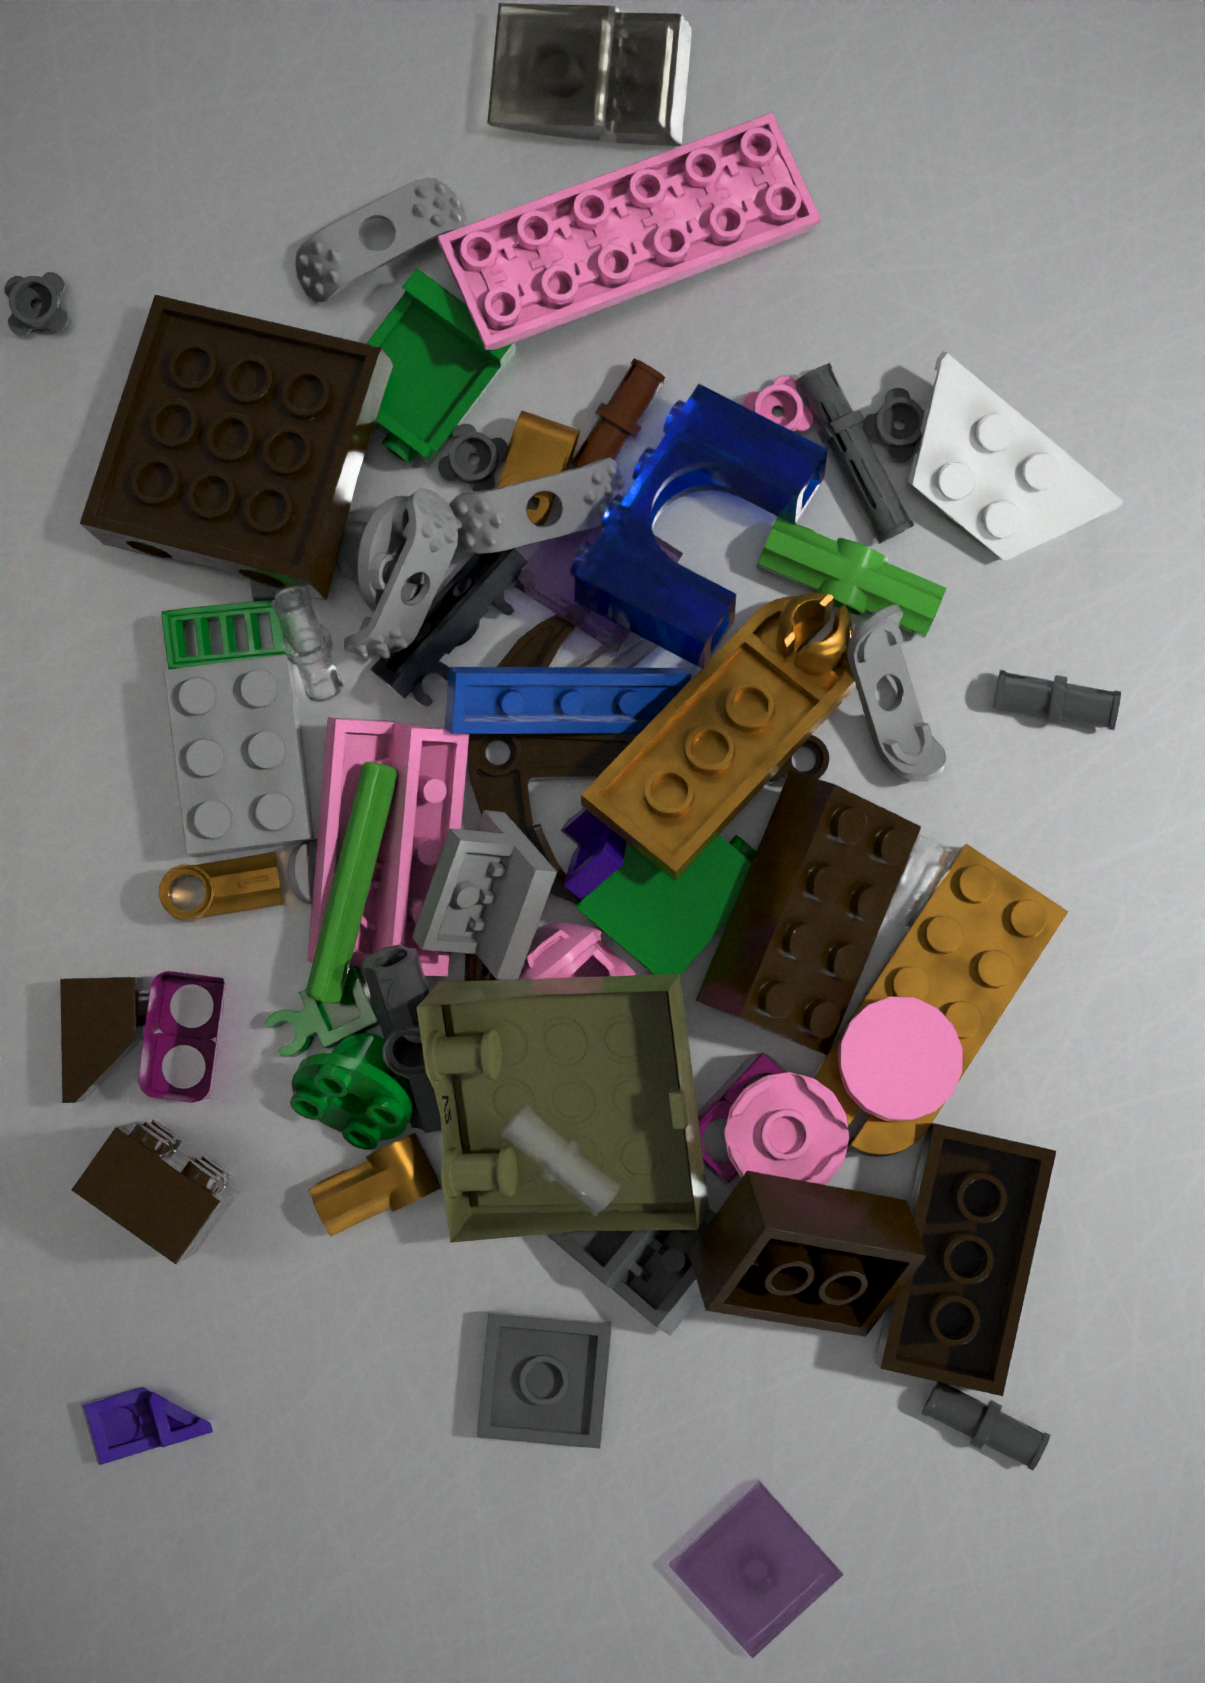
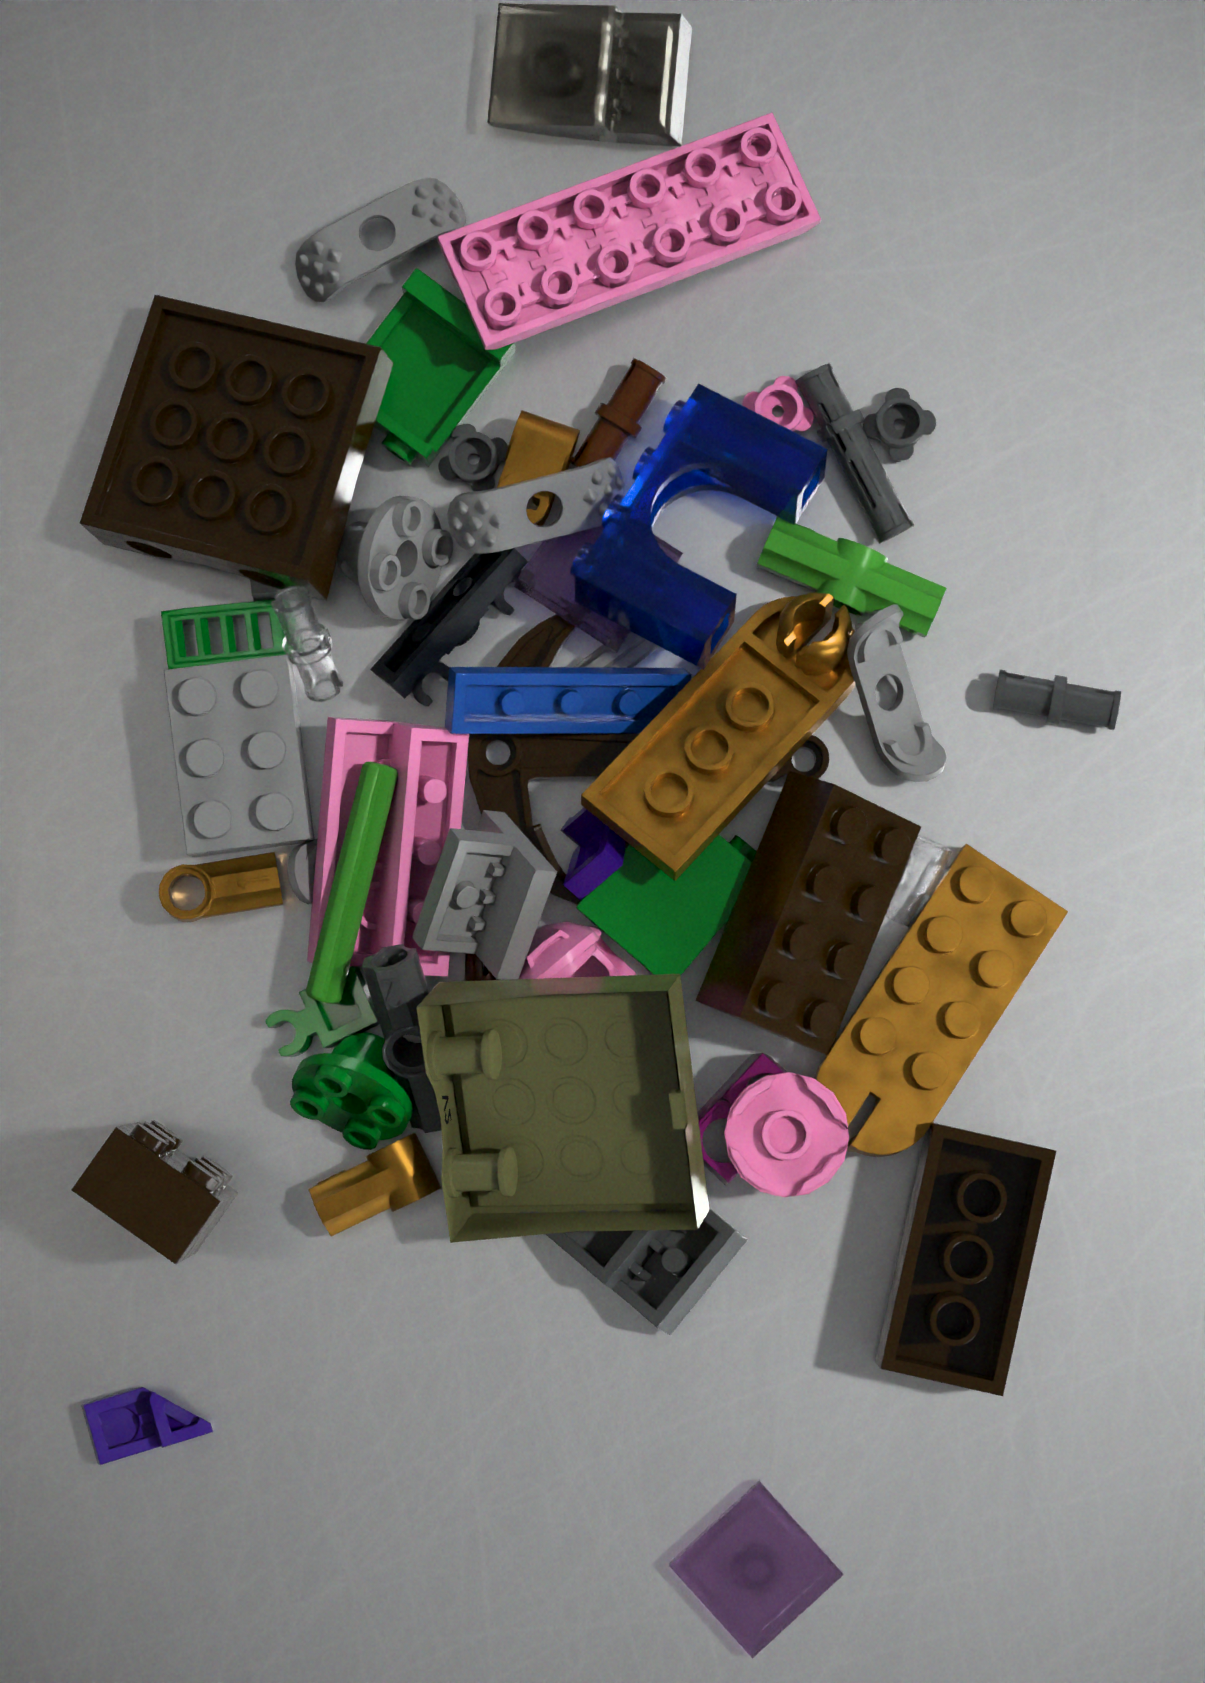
(21, 294): dark grey plate -> none
(98, 1029): dark brown slope -> none
(157, 1045): magenta piece -> none
(428, 549): light grey piece -> none
(544, 1379): dark grey plate -> none
(560, 1160): clear pin -> none
(806, 1254): dark brown brick -> none
(900, 1059): bright pink tile -> none
(986, 1424): dark grey pin -> none
(998, 469): white wing -> none

